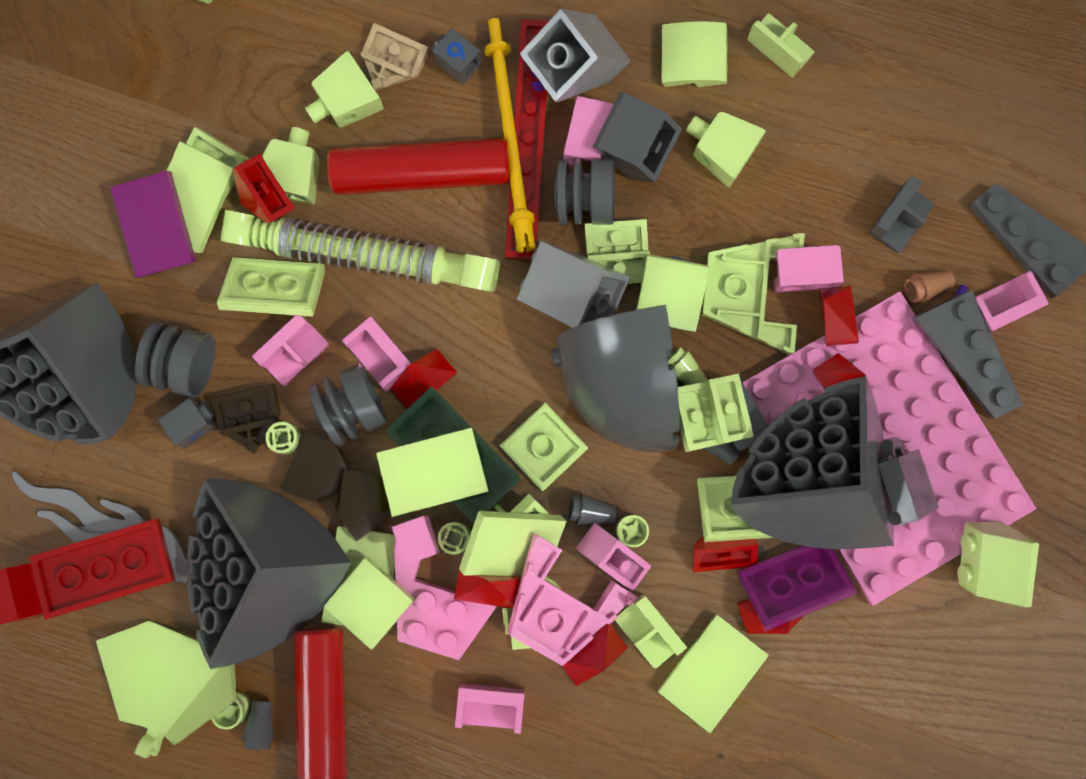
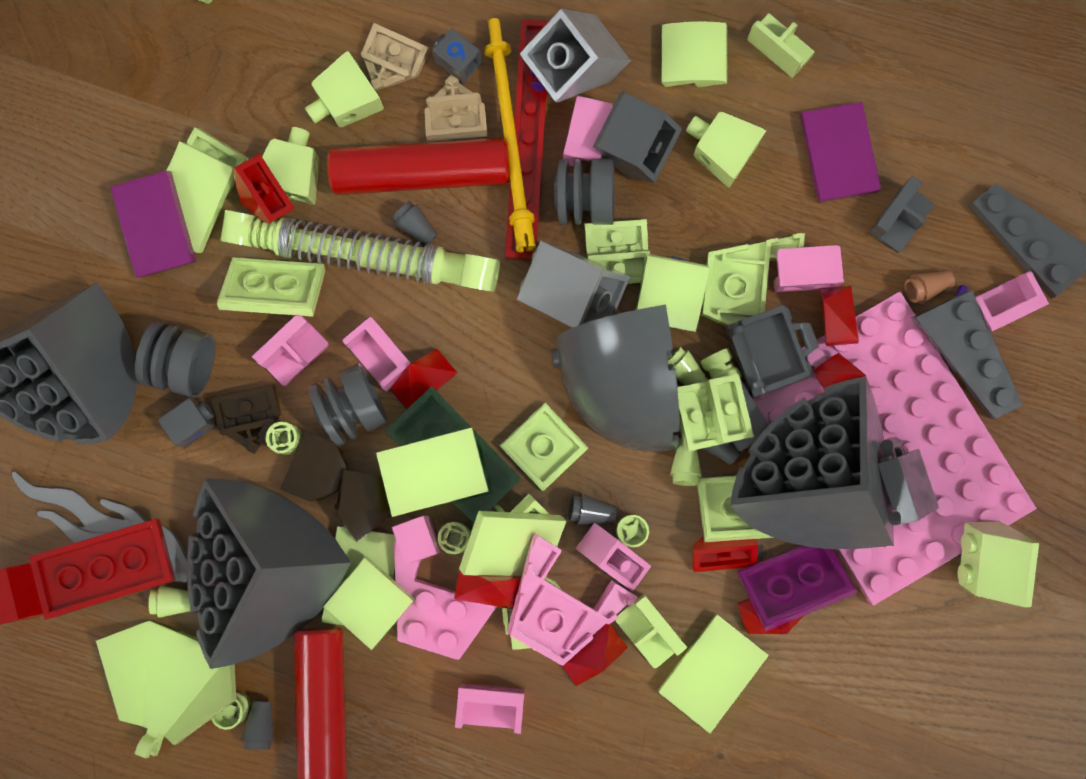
(168, 601): none -> yellowish green cone
(413, 222): none -> dark grey cone
(455, 113): none -> tan slope
(685, 467): none -> yellowish green cone
(720, 364): none -> yellowish green wheel
(770, 350): none -> dark grey piece
(840, 152): none -> magenta tile

